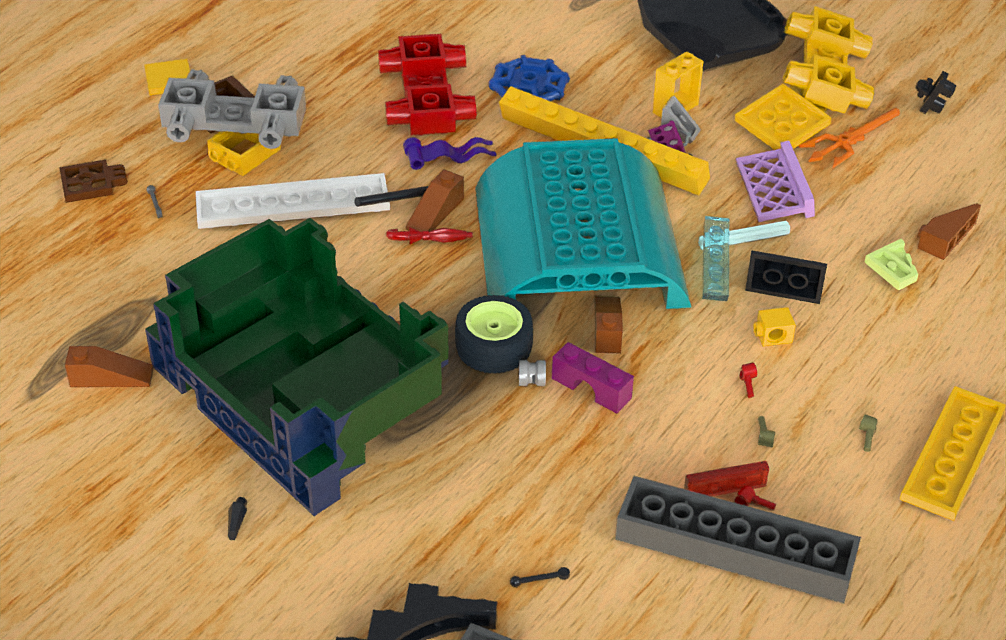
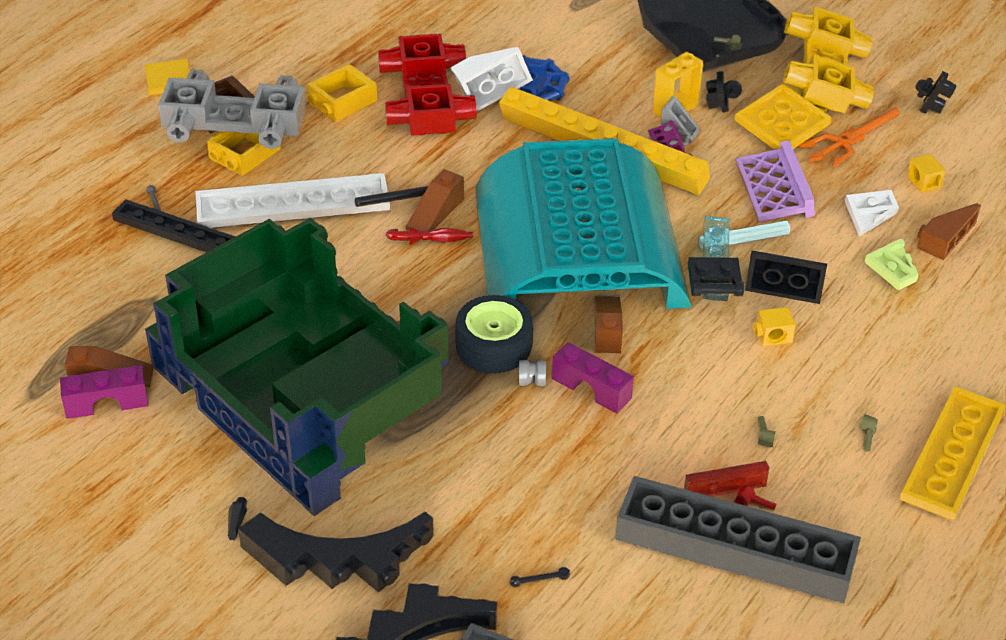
(83, 390): none -> magenta arch
(113, 175): reddish brown piece -> none
(169, 226): none -> black plate
(334, 560): none -> black arch
(362, 92): none -> yellow window
(419, 154): dark purple flag -> none
(491, 75): none -> white slope
(715, 271): none -> black plate
(720, 92): none -> black hips
(734, 42): none -> olive hand
(747, 373): red hand -> none
(871, 209): none -> white wing
(926, 173): none -> yellow brick

